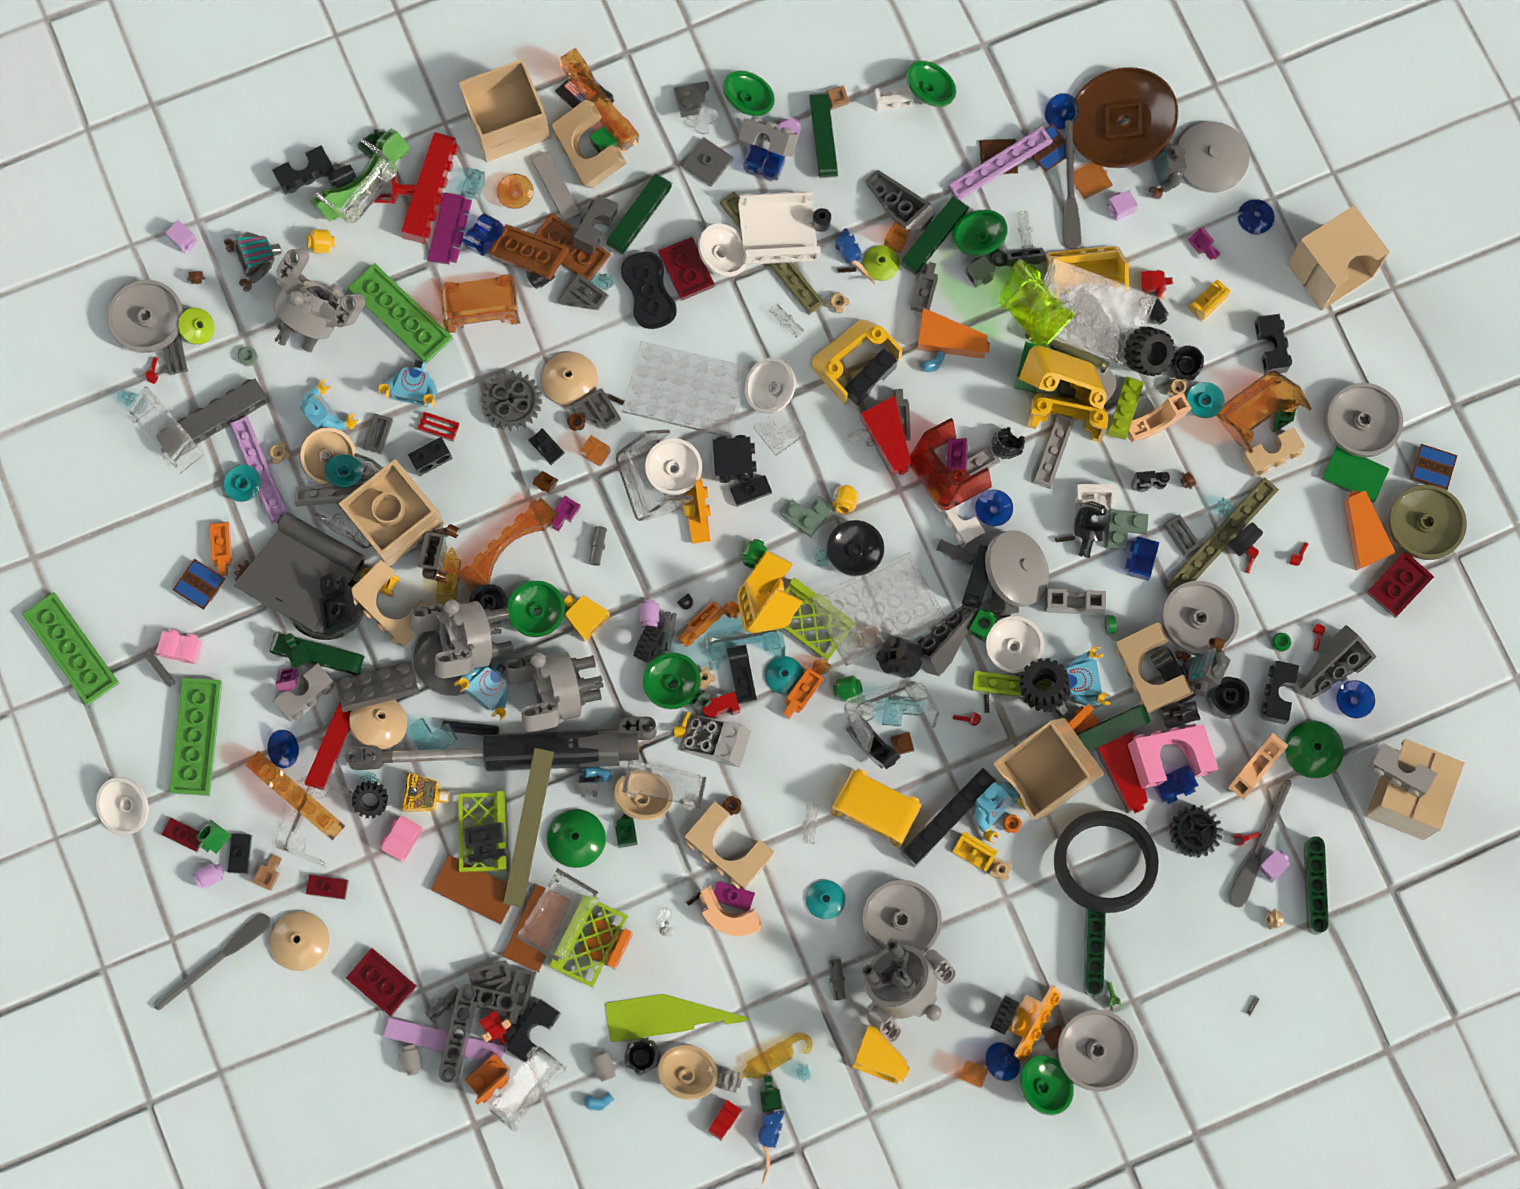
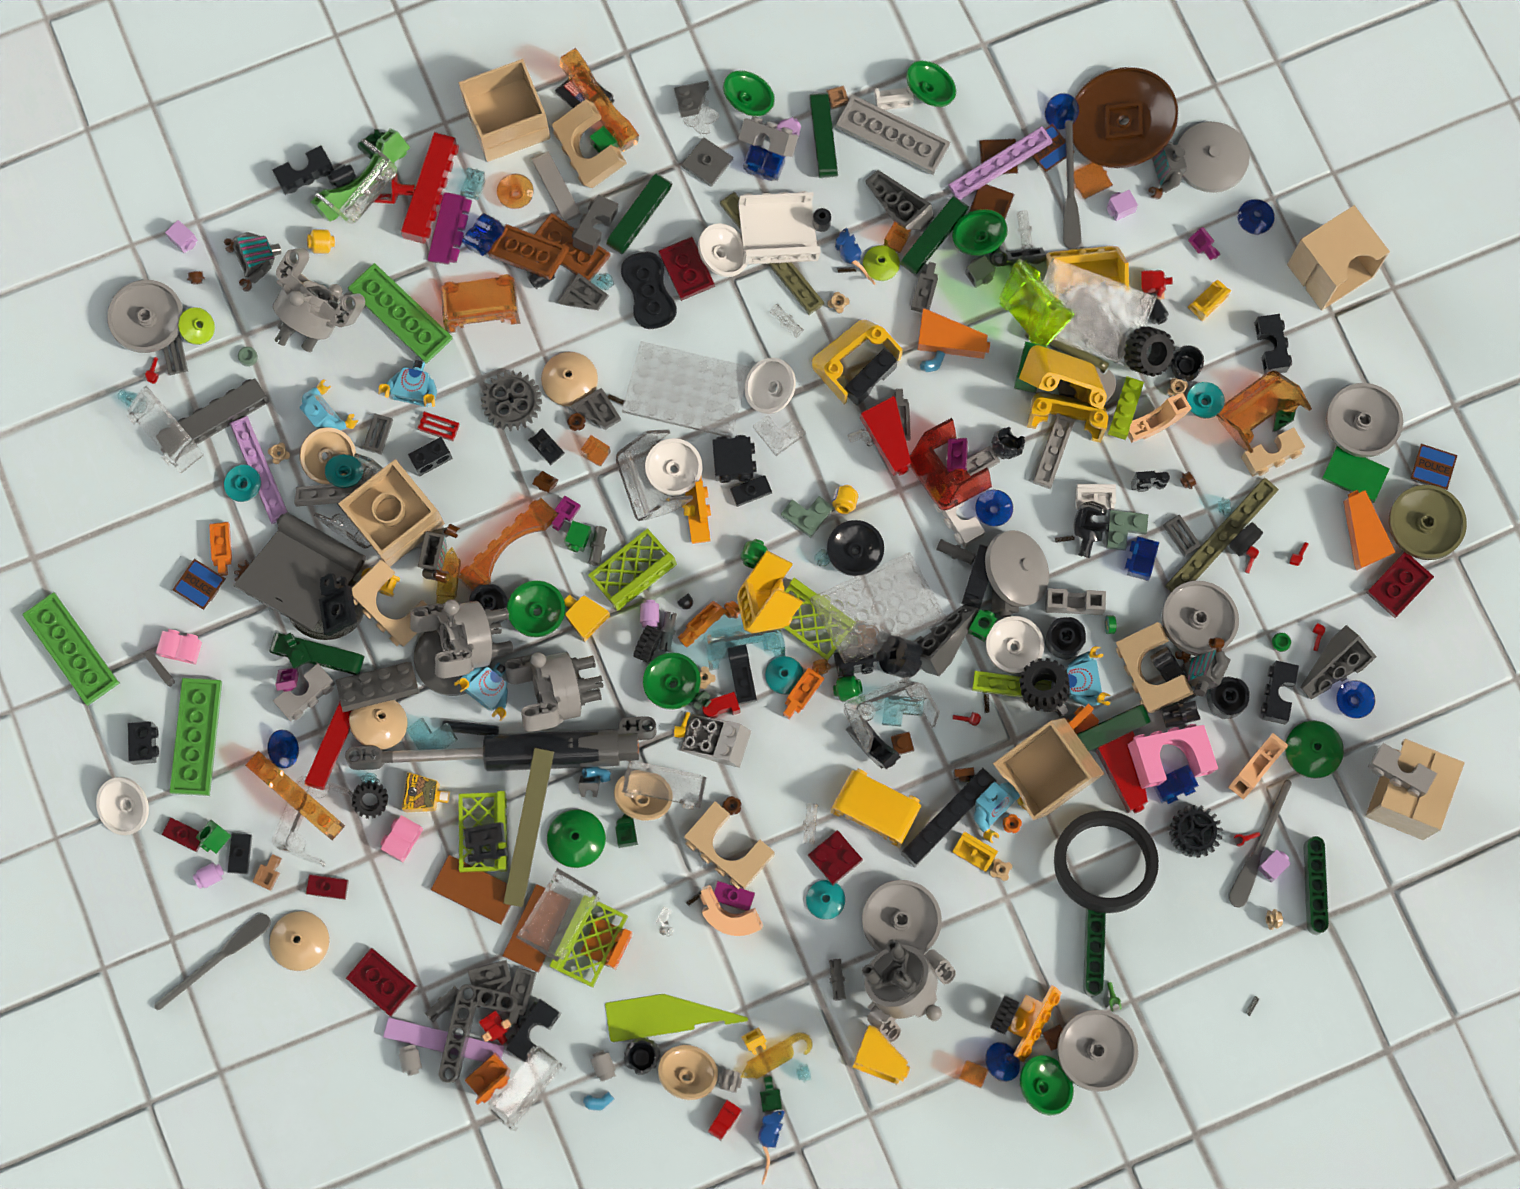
(137, 744): none -> black brick
(577, 536): none -> green brick
(644, 578): none -> lime fence
(754, 1039): none -> yellow tile
(835, 857): none -> dark red plate
(864, 665): none -> black bracket
(892, 134): none -> light grey plate
(964, 774): none -> reddish brown plate
(992, 199): none -> reddish brown piece
(1065, 648): none -> black brick

